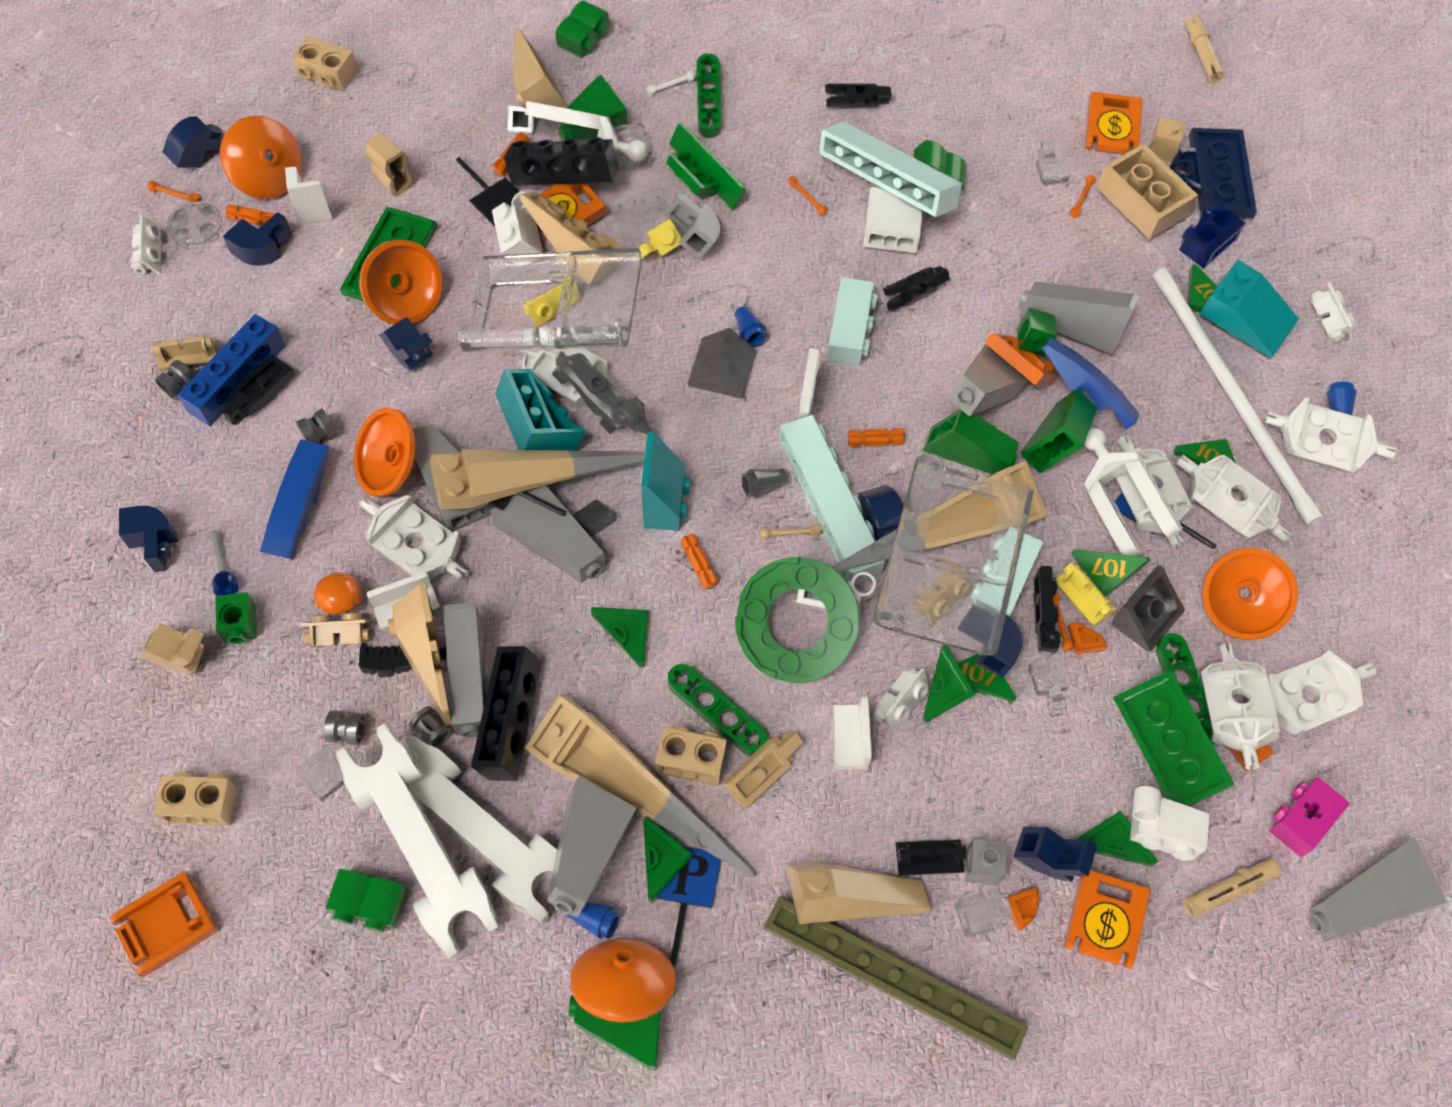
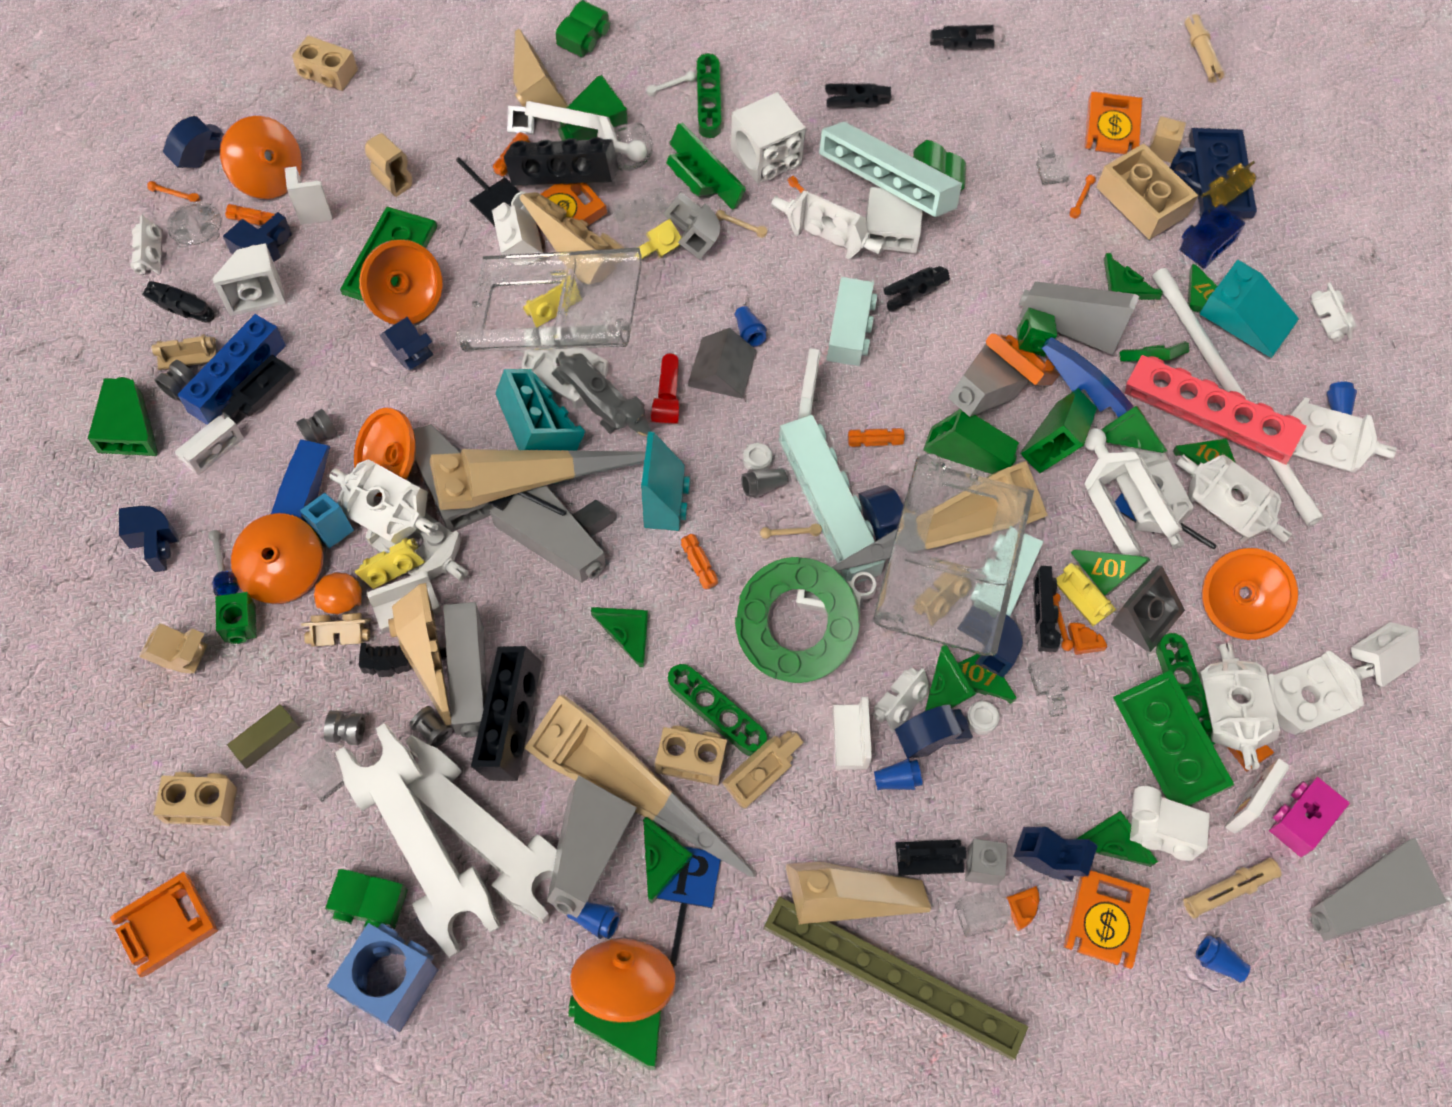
(122, 420): none -> green slope
(178, 301): none -> black hinge
(209, 444): none -> white panel
(249, 281): none -> white slope
(263, 736): none -> olive slope
(291, 569): none -> orange dish
(332, 524): none -> dark azure brick
(351, 976): none -> medium blue brick
(386, 567): none -> light yellow hinge
(401, 504): none -> white plate
(666, 407): none -> red piece
(757, 456): none -> white tile
(761, 231): none -> tan hinge
(767, 138): none -> white brick
(813, 215): none -> white plate
(899, 776): none -> blue cone
(933, 730): none -> dark blue brick
(950, 37): none -> black hinge
(982, 717): none -> white tile
(1128, 281): none -> green tile
(1133, 431): none -> green tile
(1157, 351): none -> green tile
(1222, 188): none -> clear yellow hinge
(1222, 422): none -> coral brick
(1222, 959): none -> blue cone
(1257, 796): none -> white tile
(1391, 650): none -> white panel

